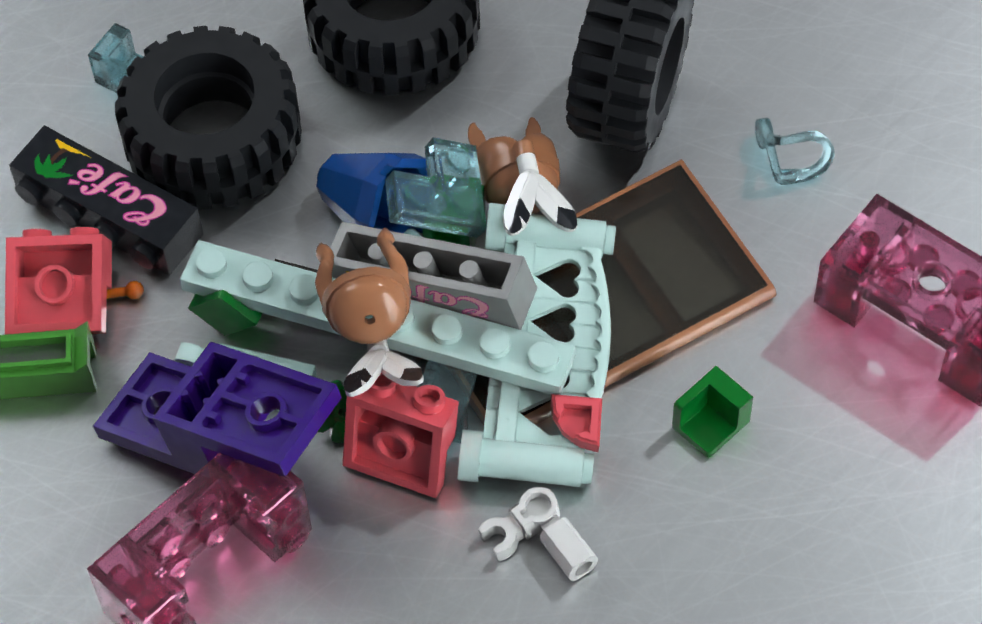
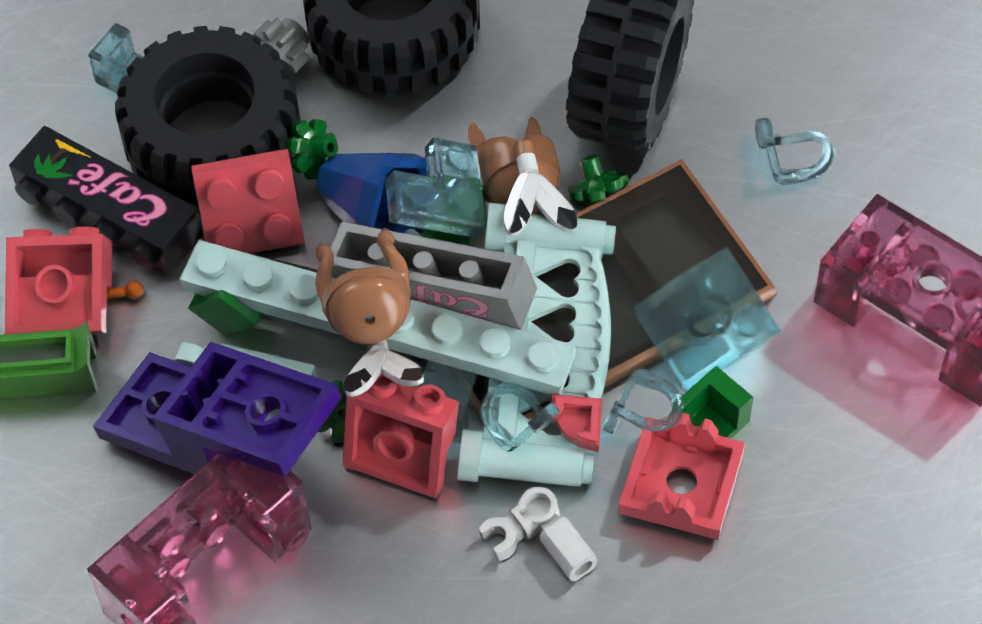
(249, 202): none -> coral plate
(287, 38): none -> light grey gear
(311, 147): none -> green plant
(502, 437): none -> clear light blue piece
(596, 181): none -> green plant
(653, 381): none -> clear light blue piece
(689, 447): none -> coral piece
(706, 318): none -> clear light blue slope

